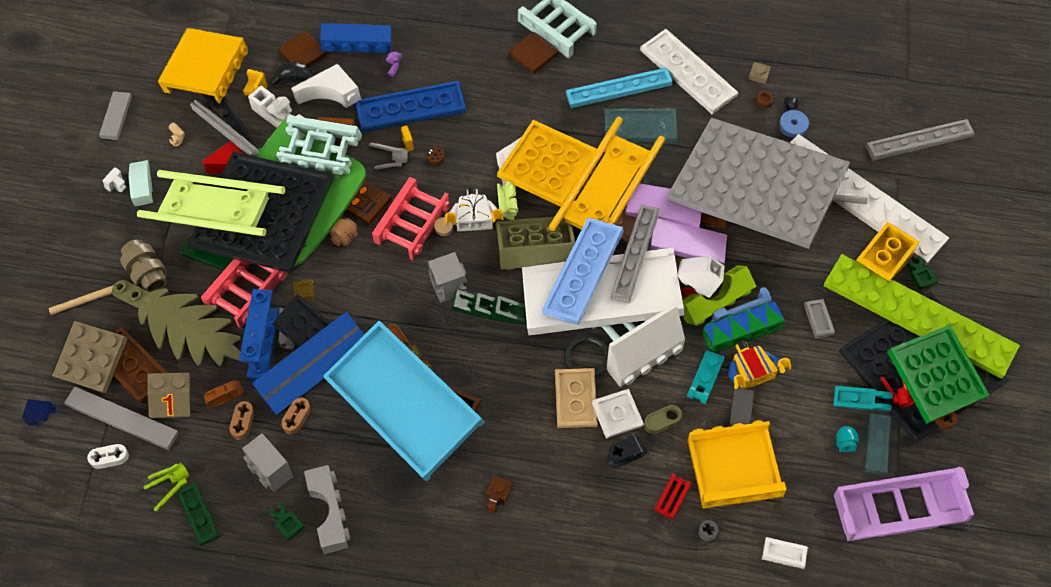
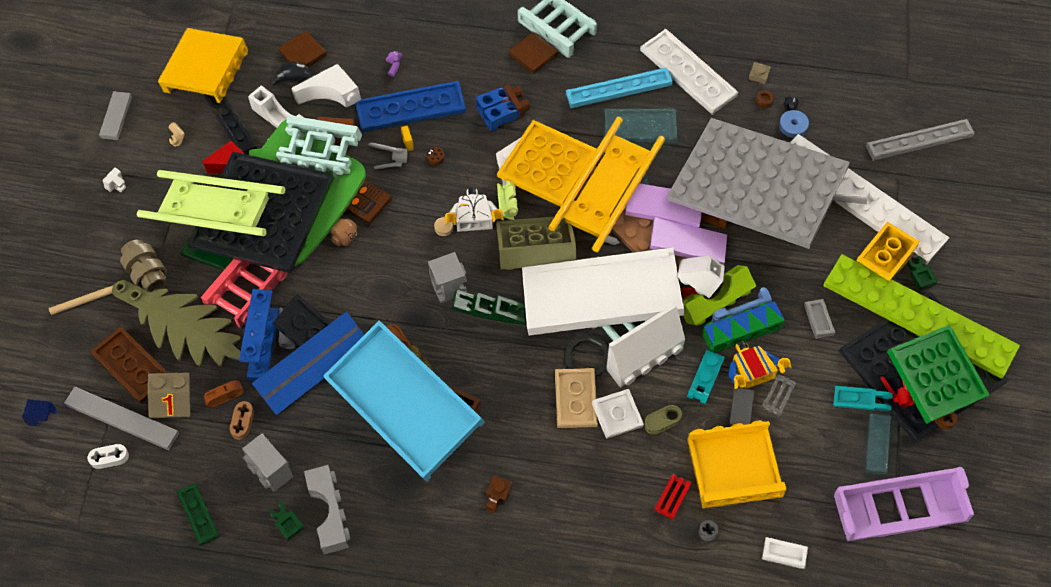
(90, 357): dark tan plate -> none
(140, 183): light aqua slope -> none
(176, 473): lime plant -> none
(224, 128): light grey axle -> none
(256, 80): yellow panel -> none
(278, 105): white tile -> none
(299, 418): medium nougat beam -> none
(304, 289): clear yellow tile -> none
(355, 38): blue brick -> none
(401, 204): coral fence -> none
(501, 106): none -> blue hips
(582, 271): light blue plate -> none
(629, 450): black piece -> none
(635, 254): light grey tile -> none
(772, 409): none -> clear tile
(847, 439): teal piece -> none

